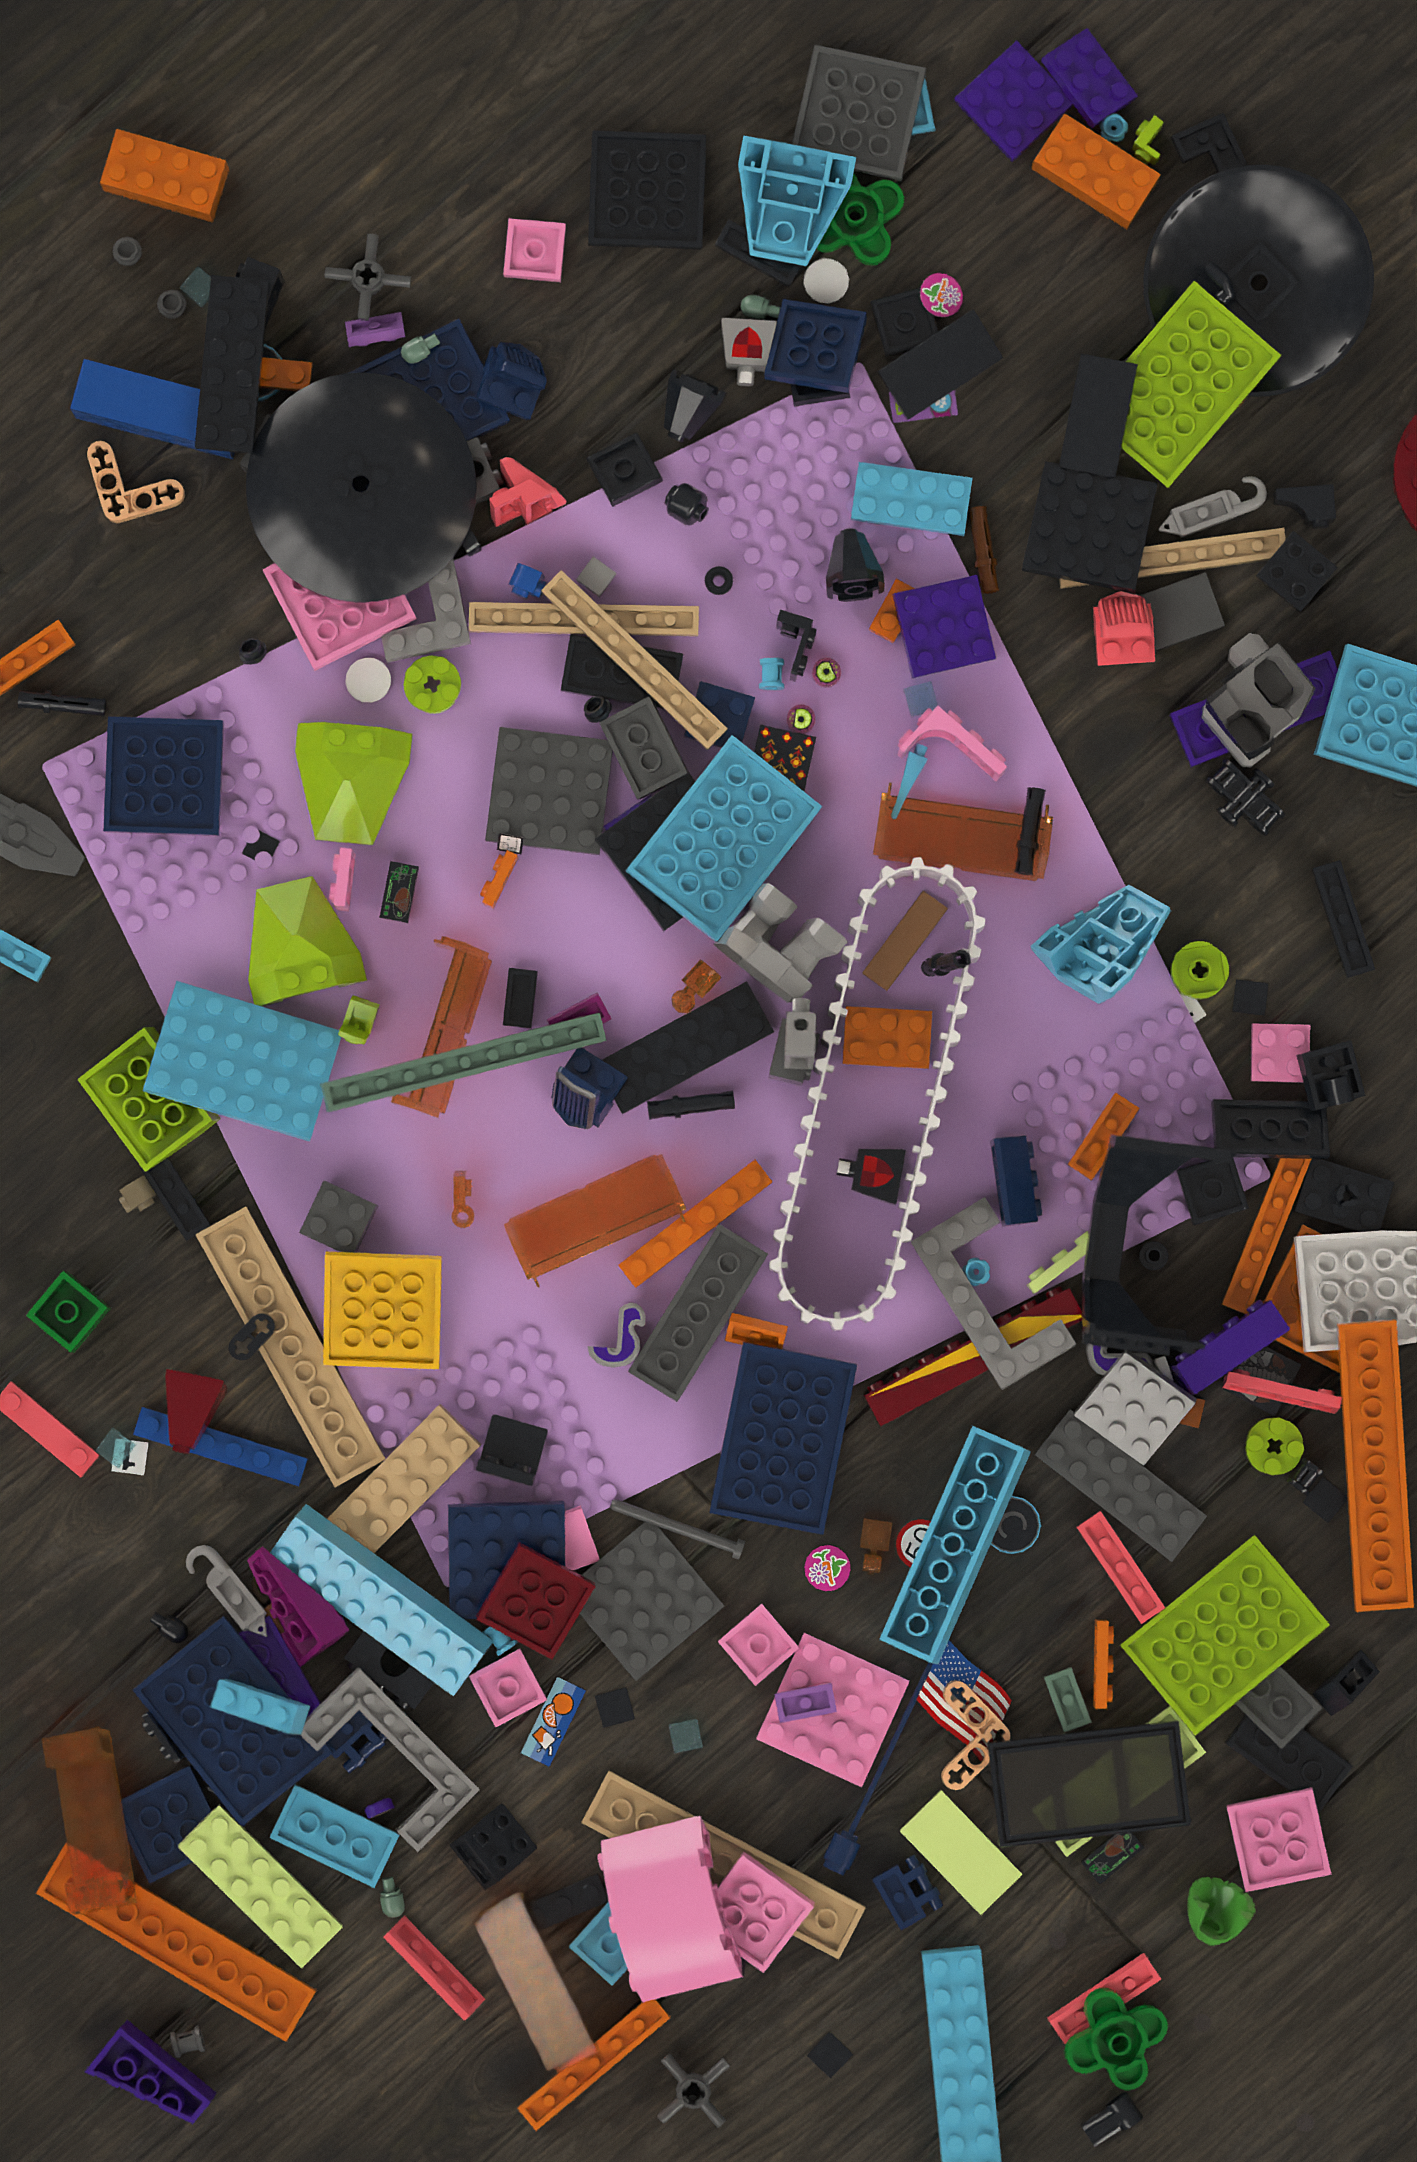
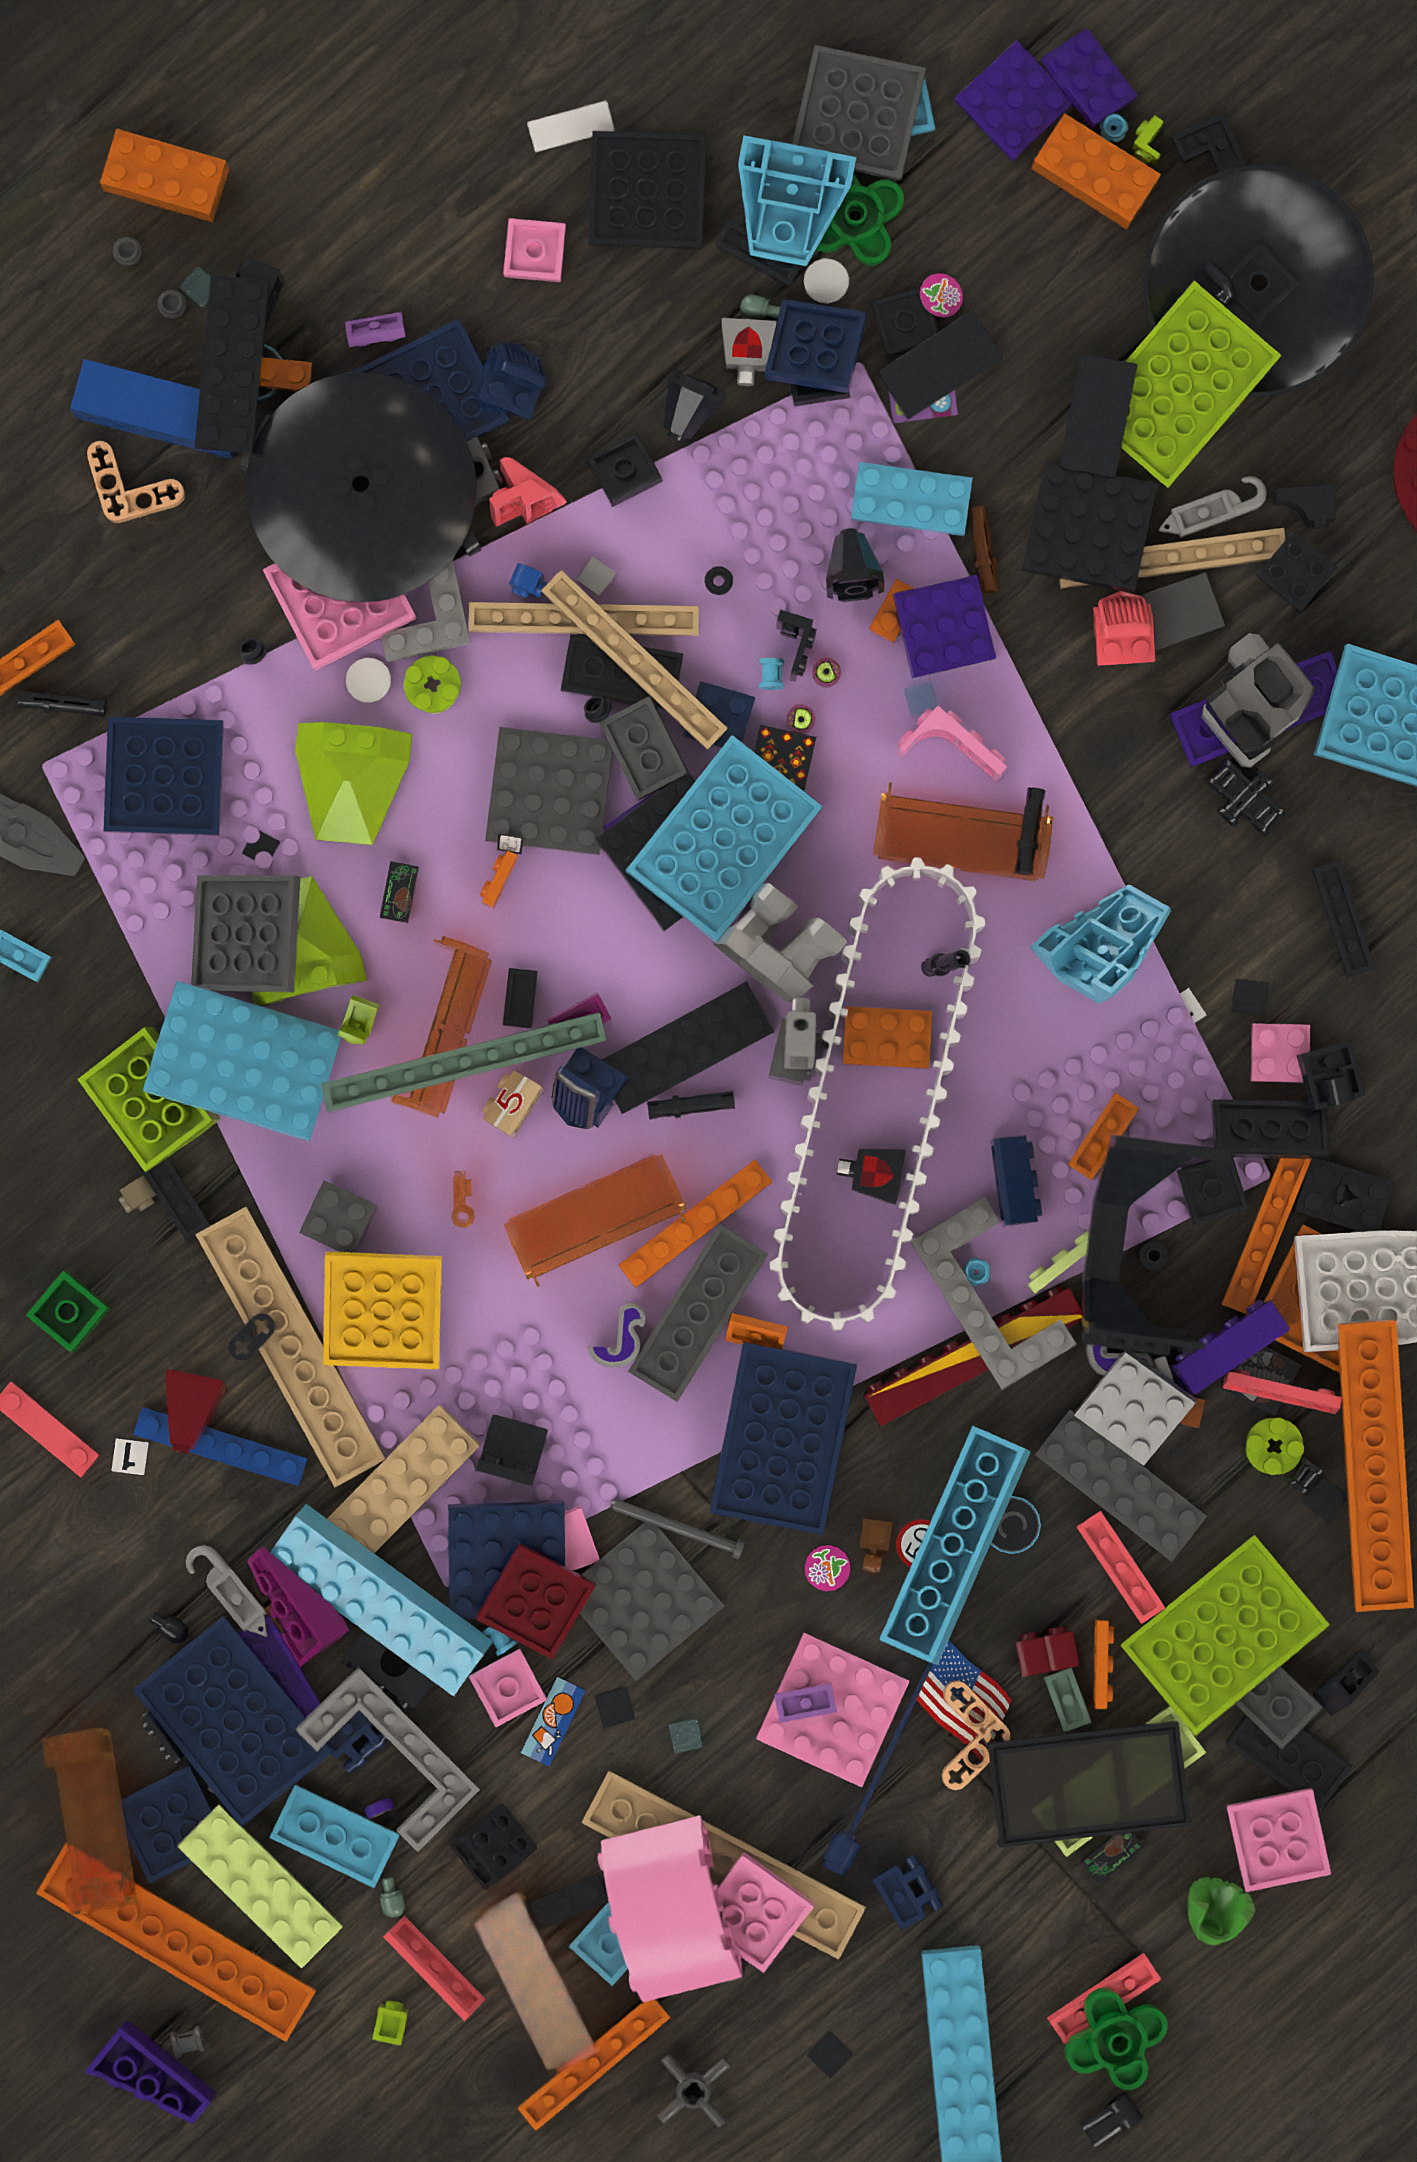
(115, 1448): clear light blue tile -> none
(245, 933): none -> dark grey plate
(260, 1706): medium azure brick -> none
(344, 868): bright pink plate -> none
(375, 284): dark grey bar -> none
(390, 2023): none -> lime bracket
(418, 348): sand green cylinder -> none
(512, 1104): none -> tan slope
(570, 126): none -> white sticker
(686, 504): black head -> none
(697, 981): clear orange plate -> none
(758, 1644): bright pink plate -> none
(905, 940): medium nougat sticker -> none
(914, 765): medium azure piece -> none
(960, 1852): yellowish green tile -> none
(1046, 1652): none -> dark red brick
(1189, 983): lime plate -> none

